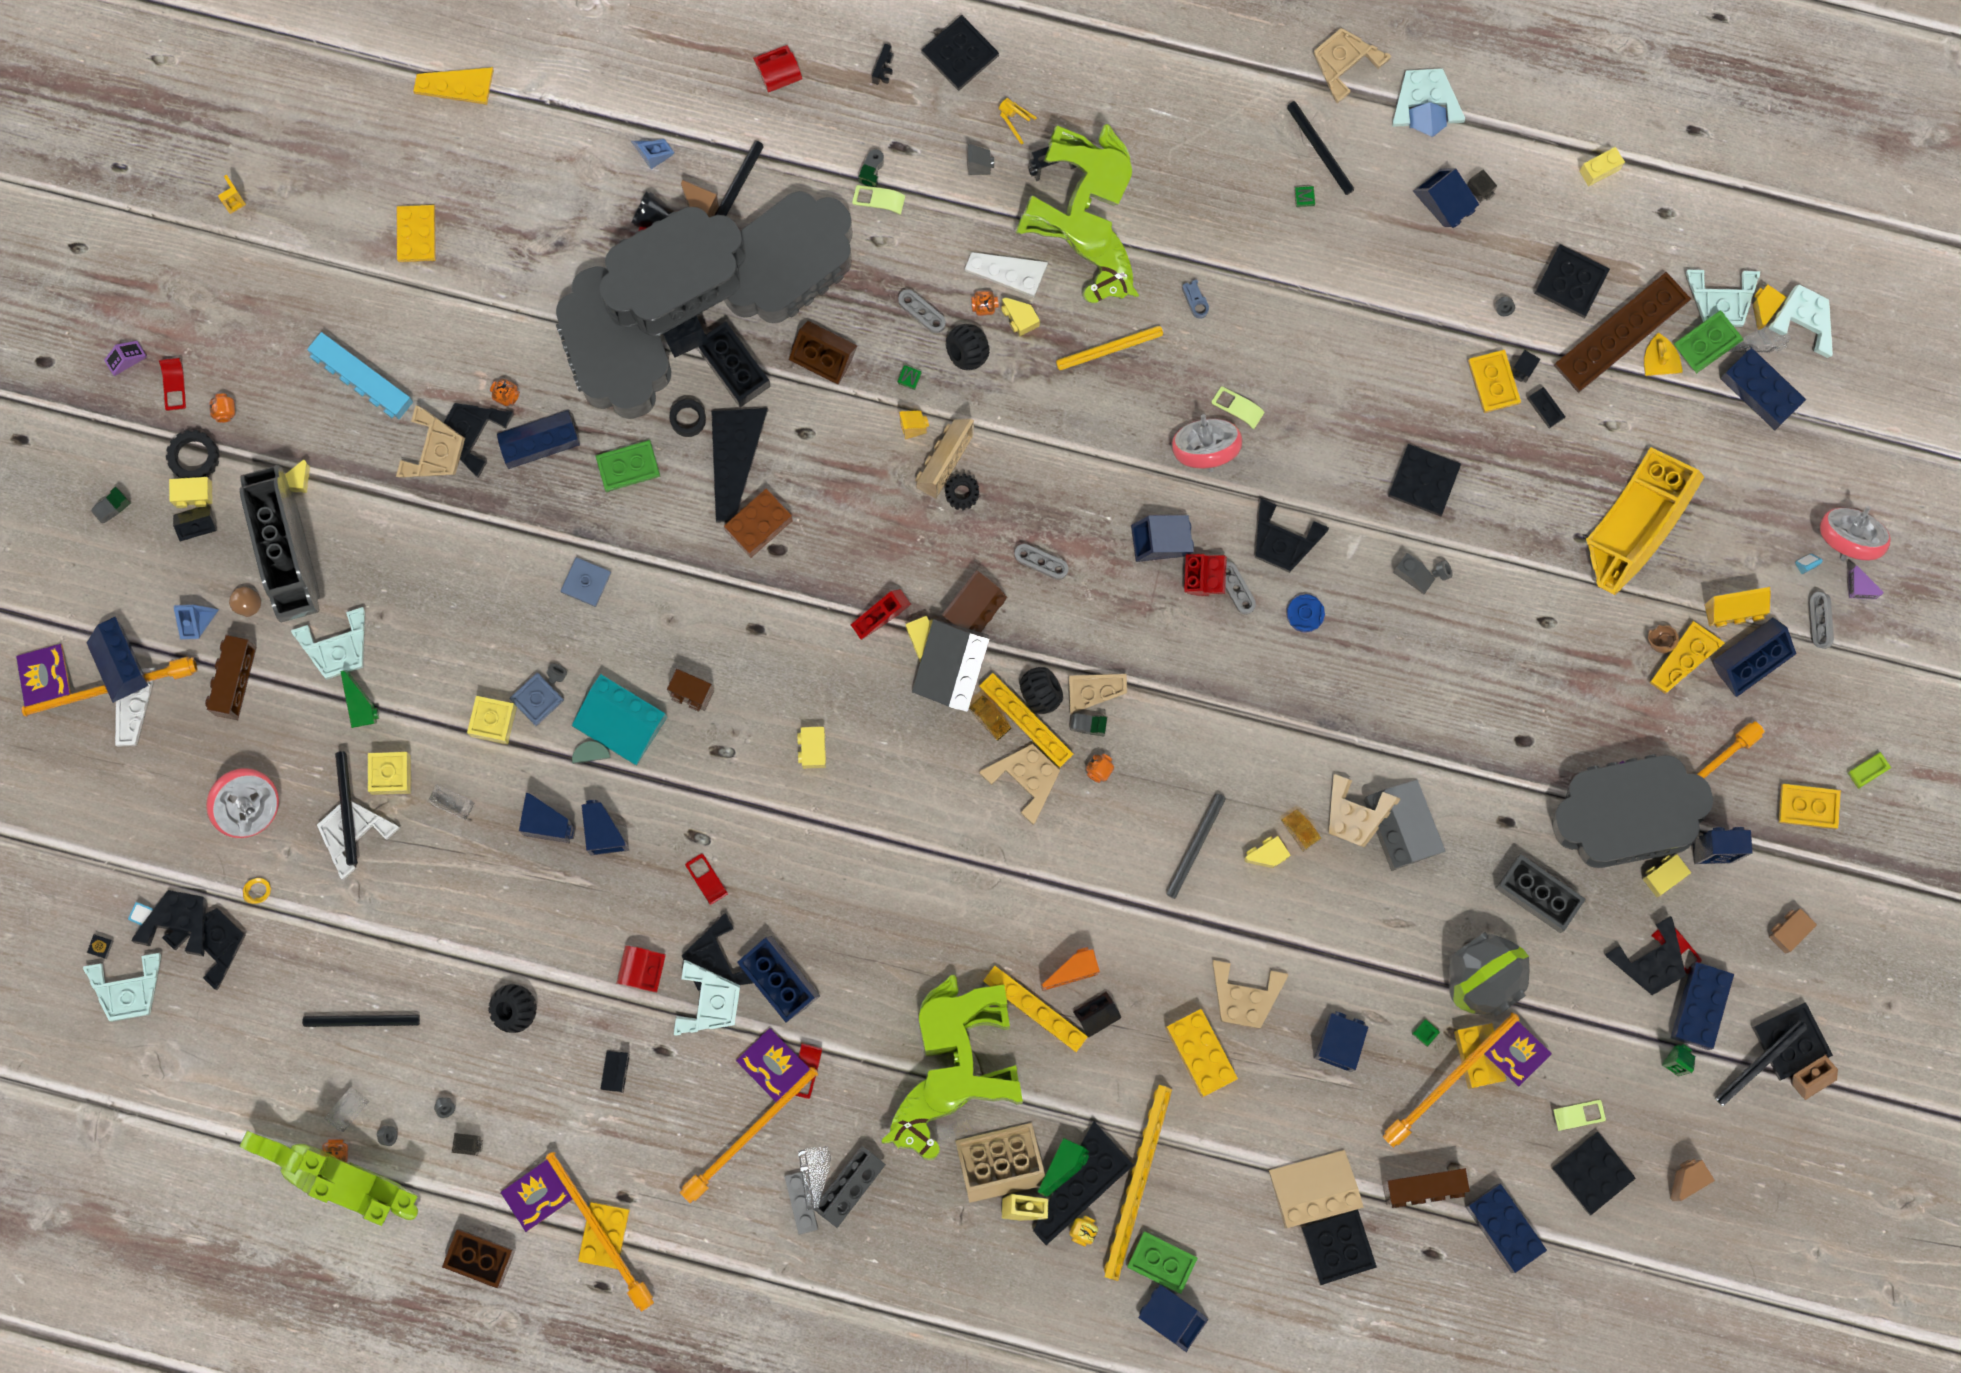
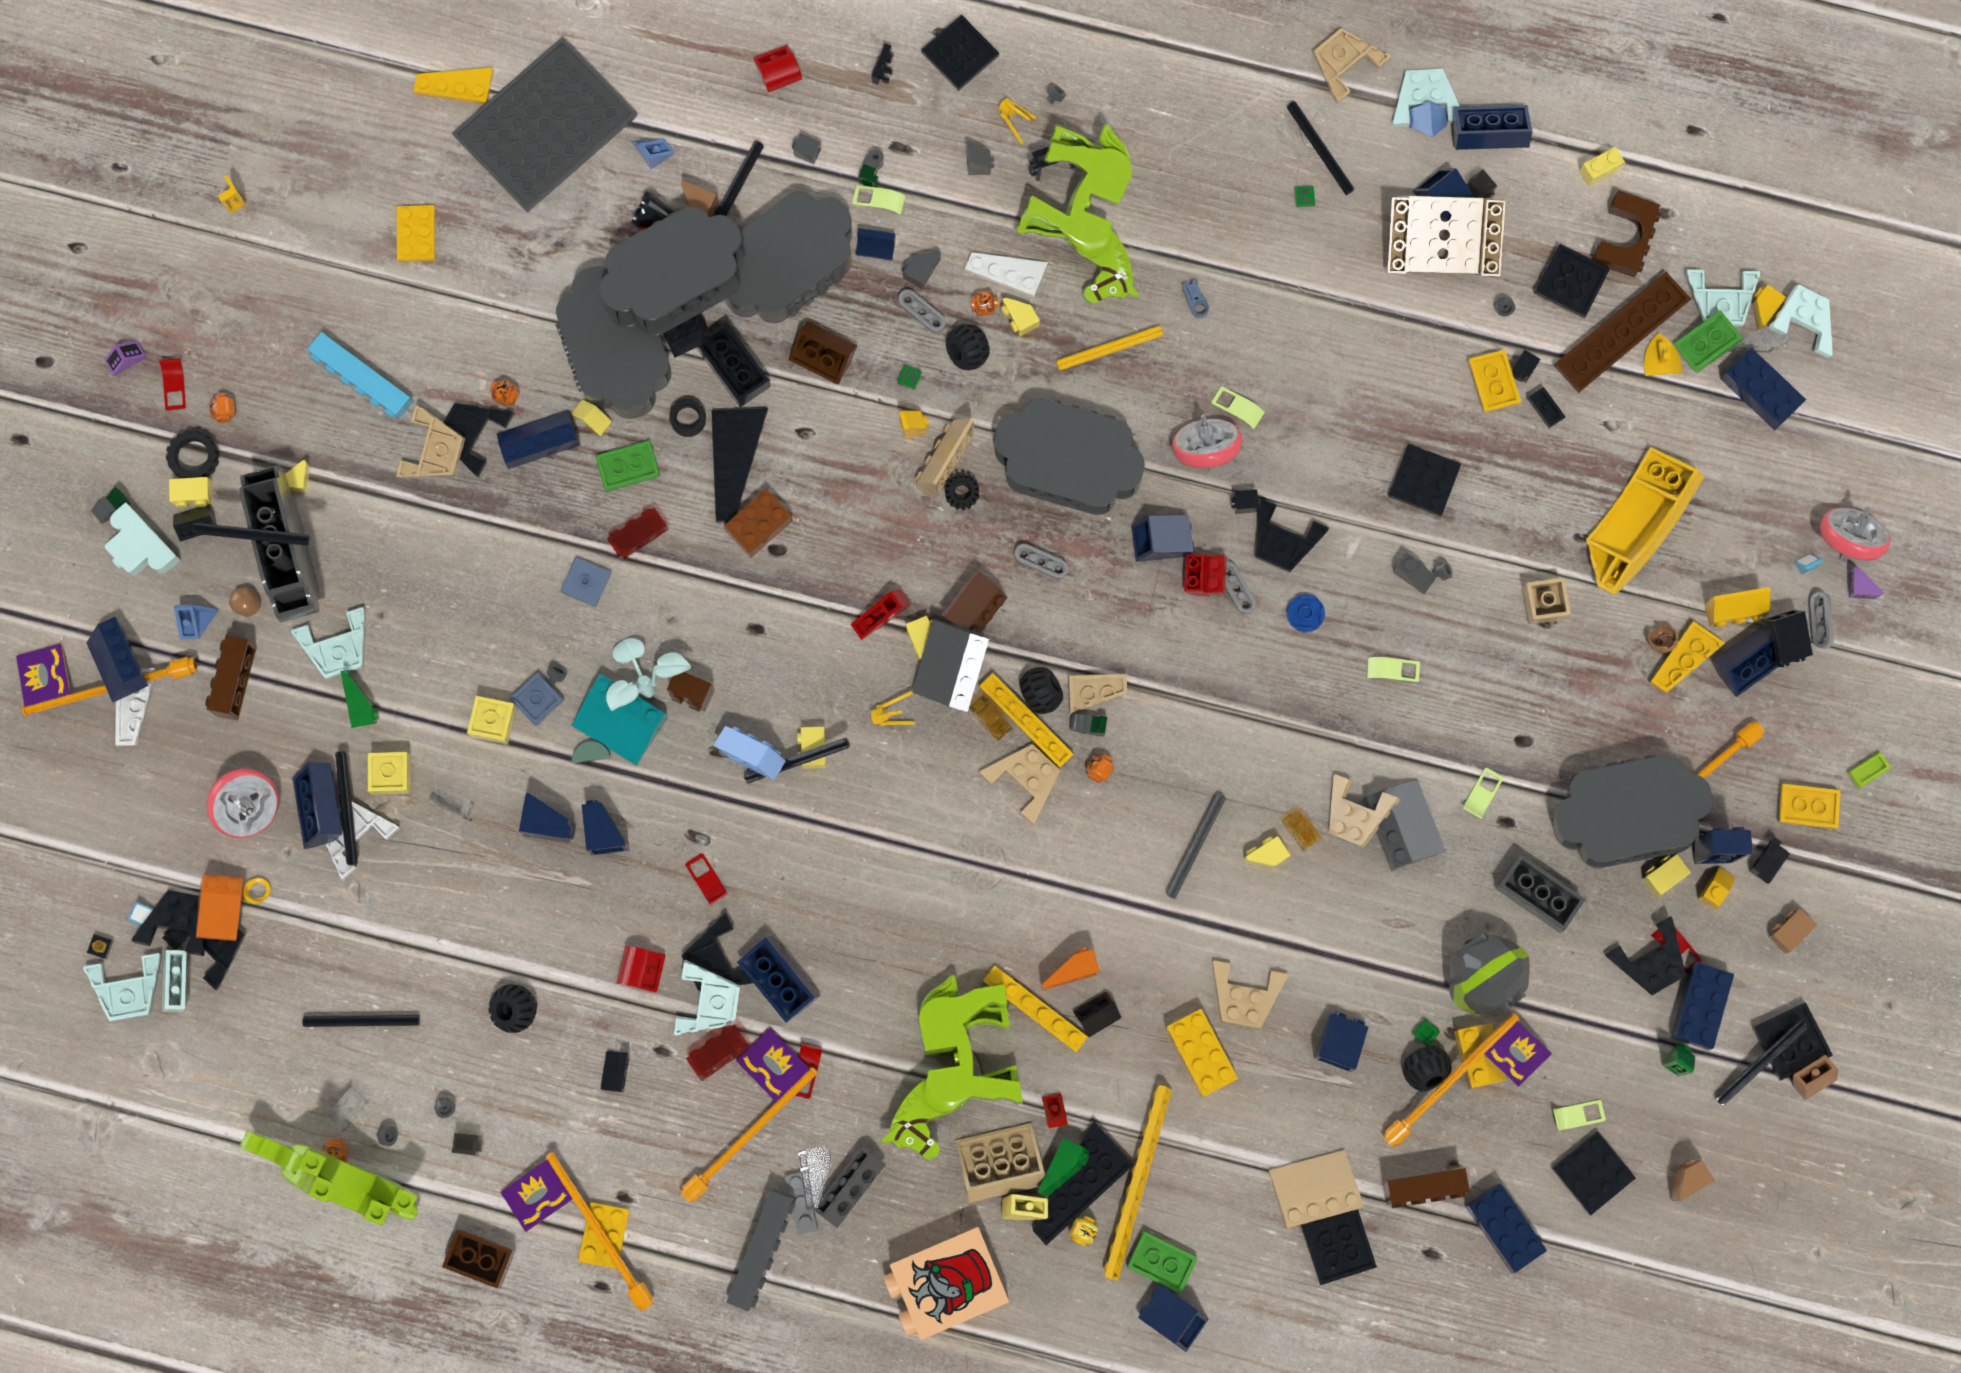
(138, 544): none -> light aqua brick
(174, 981): none -> light aqua brick
(219, 907): none -> orange slope
(251, 534): none -> black axle
(317, 804): none -> dark blue slope
(544, 124): none -> dark grey plate
(591, 417): none -> light yellow slope
(621, 692): none -> light aqua plant
(637, 533): none -> clear red brick
(717, 1052): none -> clear red brick
(750, 752): none -> light blue brick
(760, 1250): none -> dark grey brick
(804, 758): none -> black axle
(806, 148): none -> dark grey brick
(875, 244): none -> dark blue panel
(881, 715): none -> yellow plant
(921, 268): none -> dark grey slope
(946, 1284): none -> brick
(1054, 1110): none -> red slope
(1055, 93): none -> dark grey tile
(1069, 456): none -> dark grey brick
(1245, 501): none -> black brick
(1390, 668): none -> yellowish green piece
(1426, 1068): none -> black wheel
(1472, 242): none -> slope
(1481, 797): none -> yellowish green piece
(1491, 127): none -> dark blue slope
(1546, 600): none -> tan brick
(1643, 215): none -> reddish brown arch
(1717, 888): none -> yellow slope
(1770, 861): none -> black panel
(1789, 637): none -> black panel

